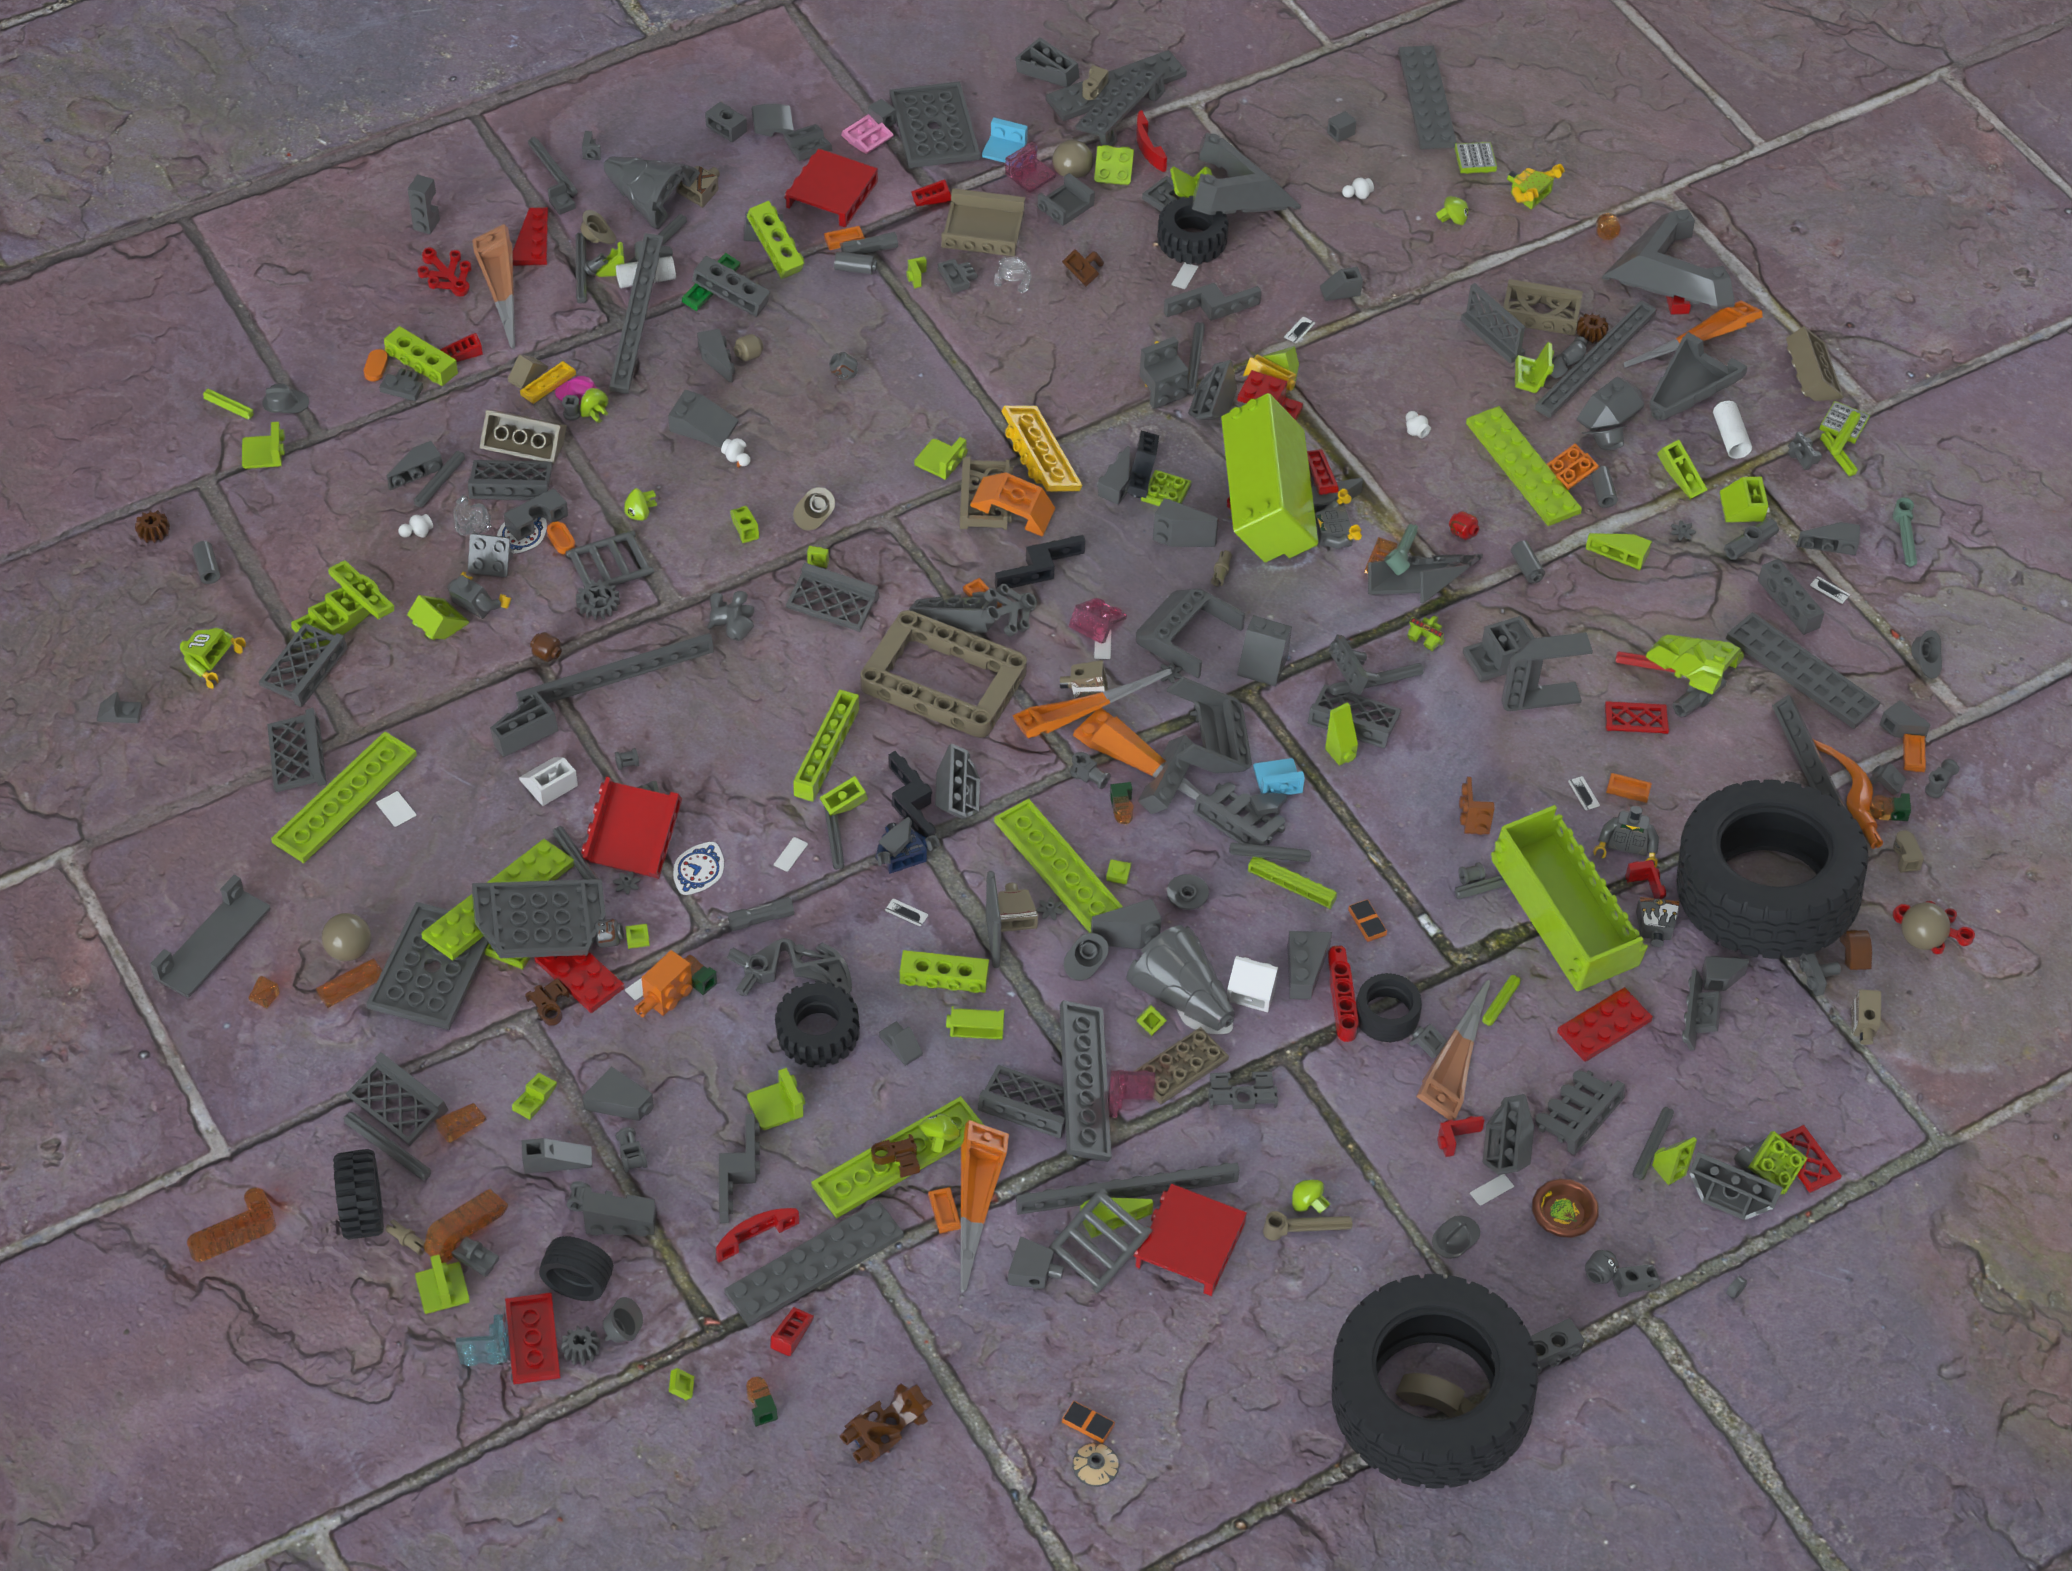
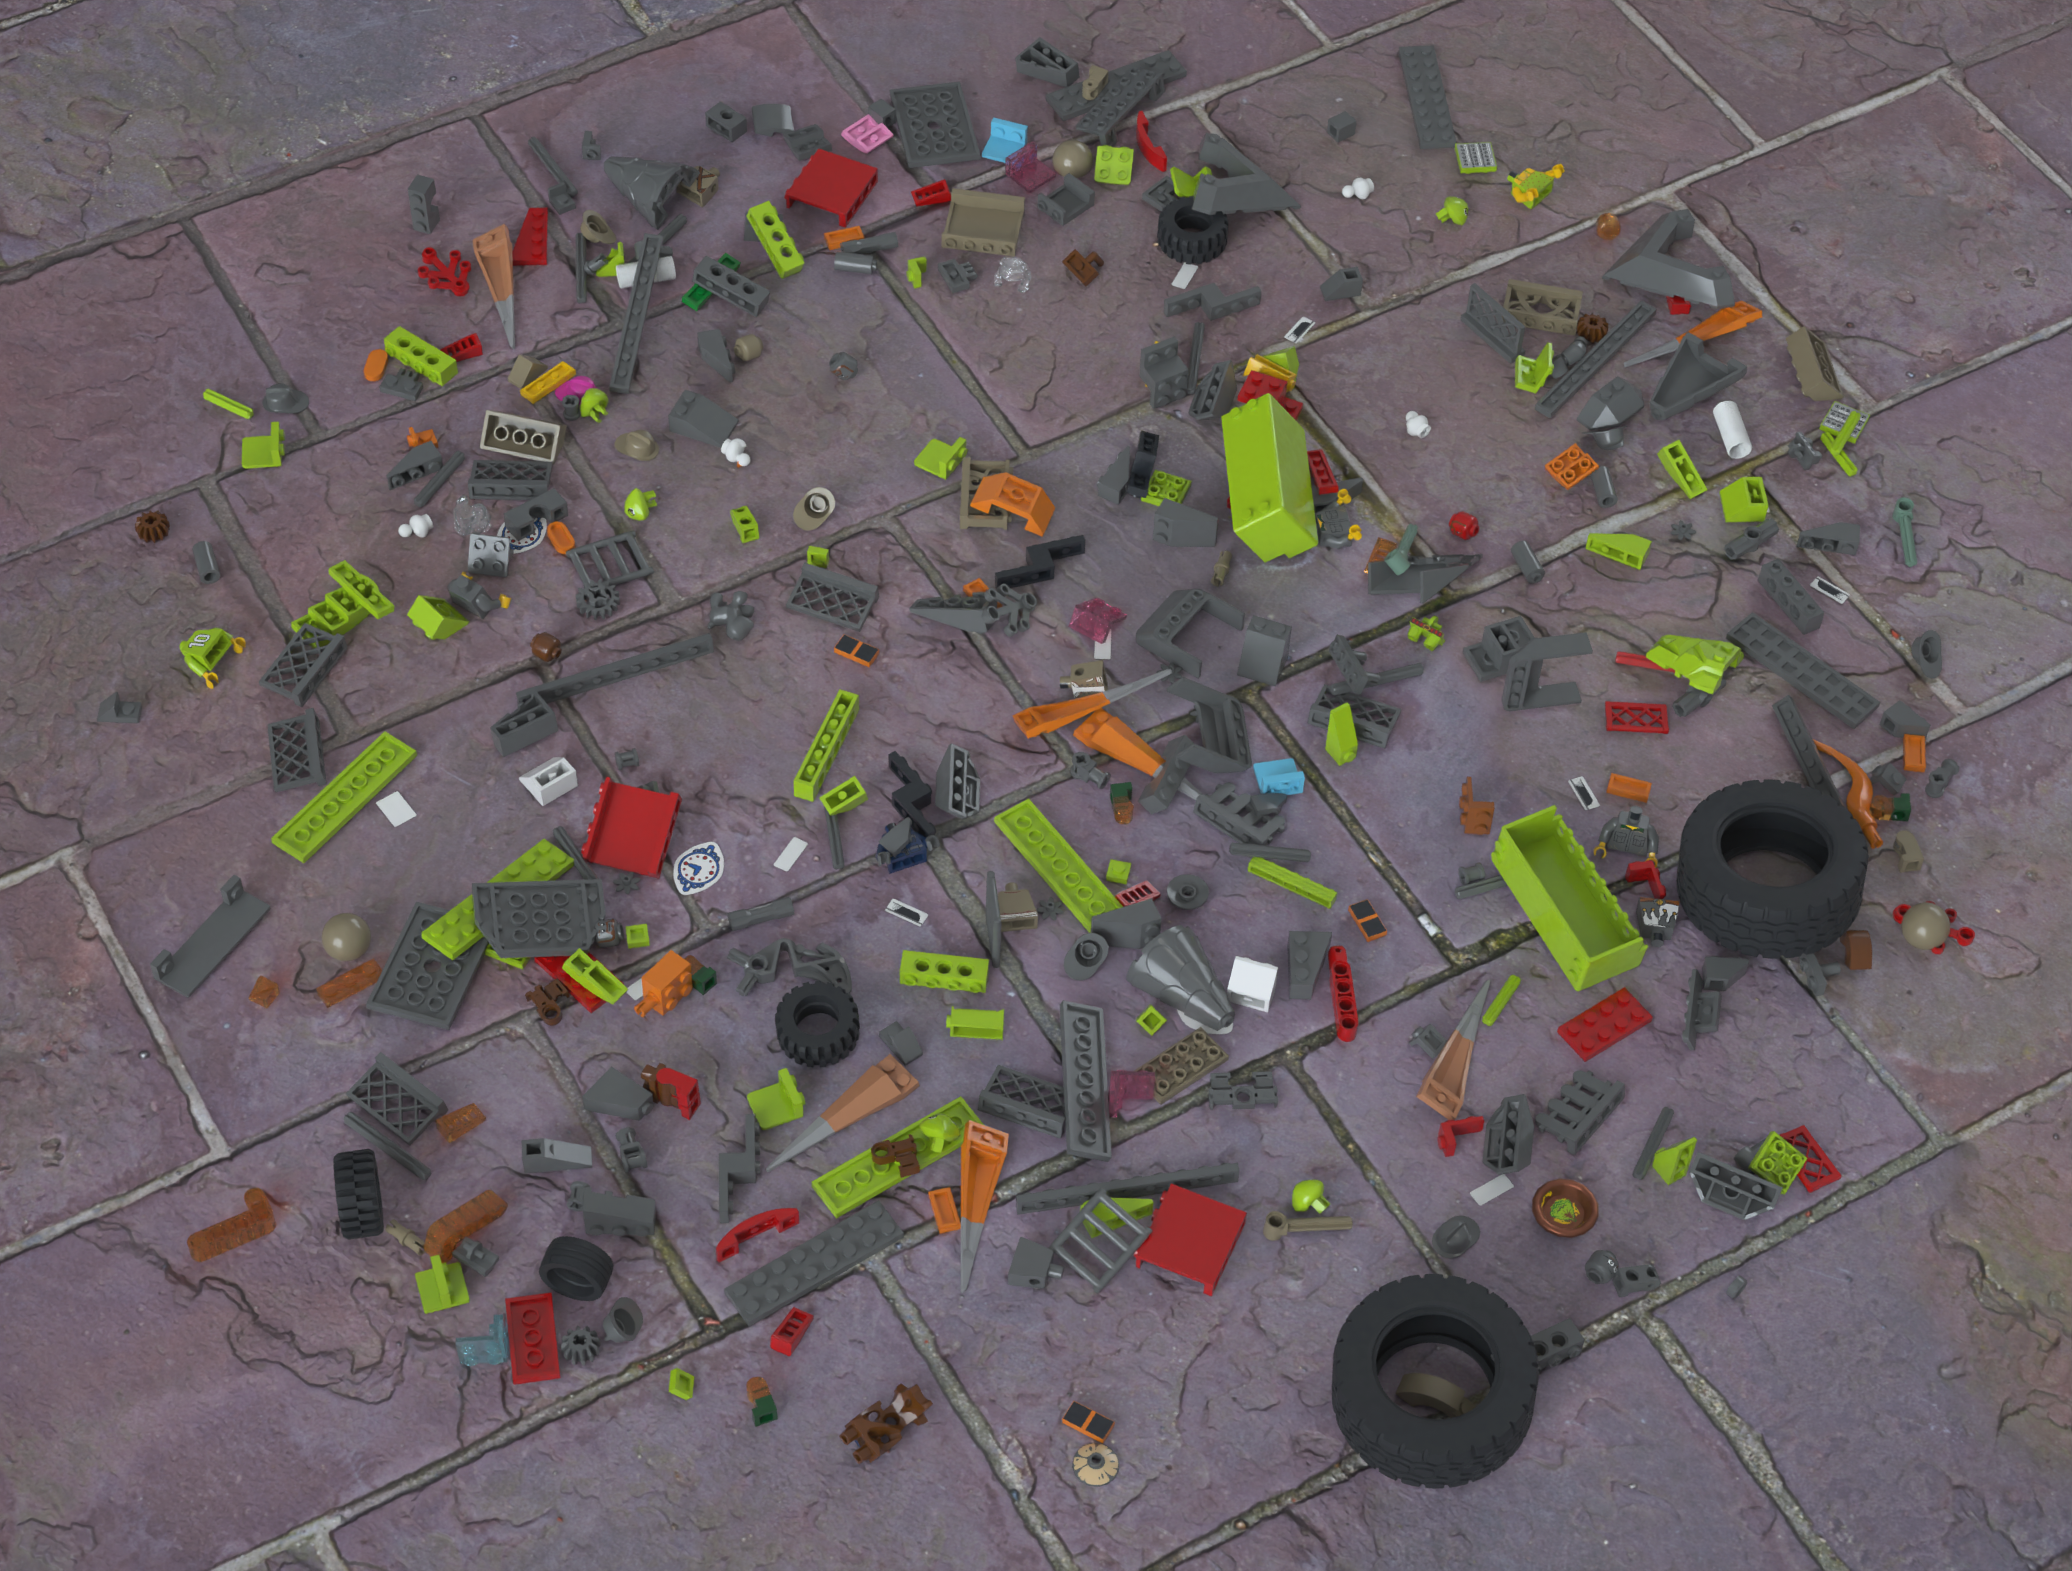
(417, 439): none -> orange bracket
(535, 1096): lime slope -> none
(594, 977): none -> lime slope
(637, 445): none -> dark tan piece
(672, 1088): none -> hips
(856, 650): none -> black tile
(873, 1091): none -> nougat plate
(932, 704): dark tan beam -> none
(1039, 449): yellow plate -> none
(1128, 894): none -> slope
(1388, 986): black tyre -> none
(1523, 466): lime plate -> none
(1866, 1015): dark tan torso -> none

